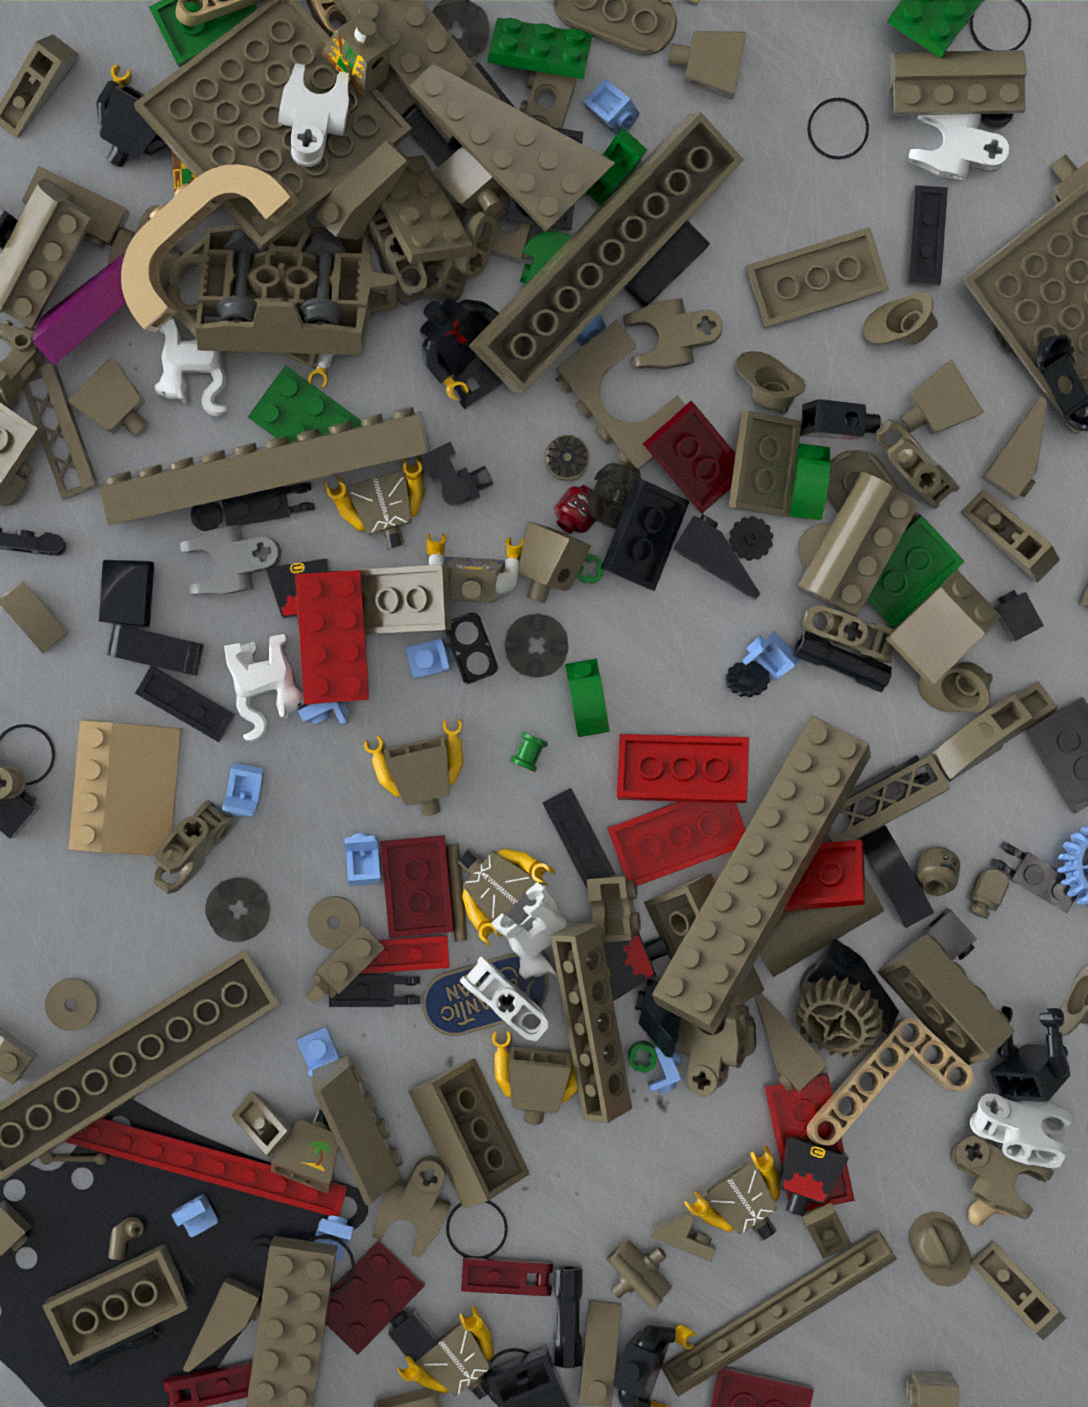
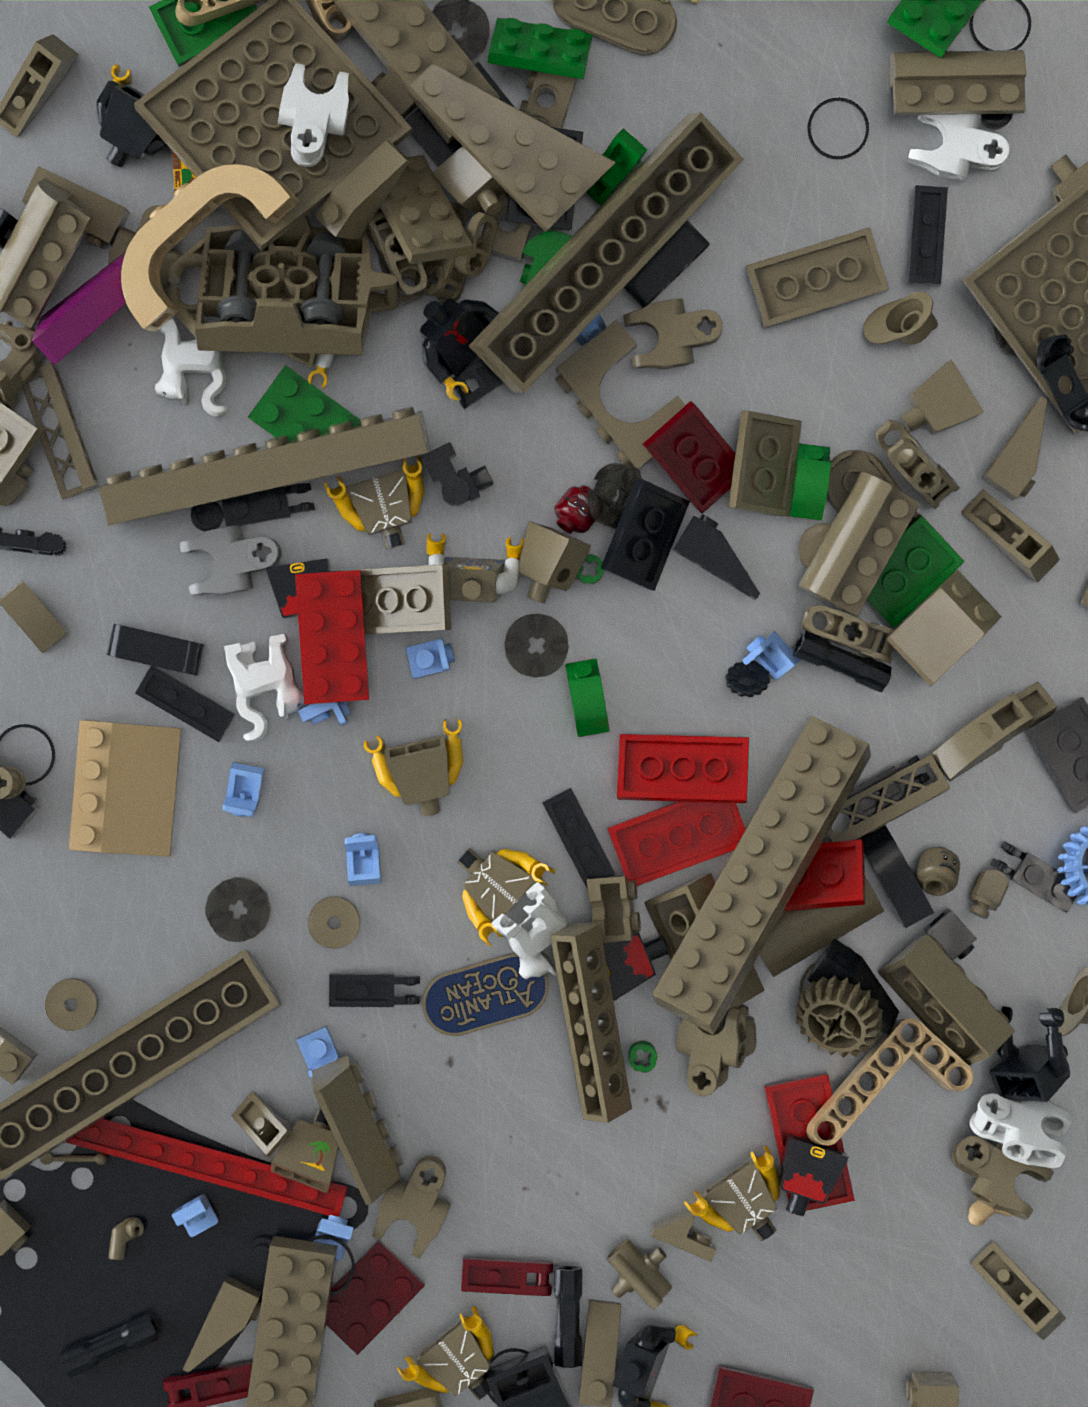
(111, 399): dark tan torso -> none
(116, 1304): dark tan slope -> none
(126, 592): black piece -> none
(191, 844): dark tan piece -> none
(345, 964): dark tan hinge -> none
(360, 52): dark tan torso -> none
(411, 954): red plate -> none
(412, 1334): black brick -> none
(417, 886): dark red plate -> none
(456, 892): dark tan bar -> none
(466, 650): black piece -> none
(469, 1133): dark tan slope -> none
(484, 1256): black piece -> none
(494, 988): white piece -> none
(528, 751): green bush -> none
(534, 1078): dark tan torso -> none
(567, 457): dark tan wheel -> none
(612, 106): light blue bracket -> none
(656, 1021): black slope -> none
(668, 1081): light blue bracket -> none
(711, 60): dark tan torso -> none
(751, 538): black piece -> none
(771, 381): dark tan piece -> none
(778, 1313): dark tan tile -> none
(791, 1053): dark tan slope -> none
(826, 1230): dark tan slope -> none
(827, 420): black torso -> none
(940, 1249): dark tan piece -> none
(959, 689): dark tan piece -> none
(1018, 615): black brick -> none

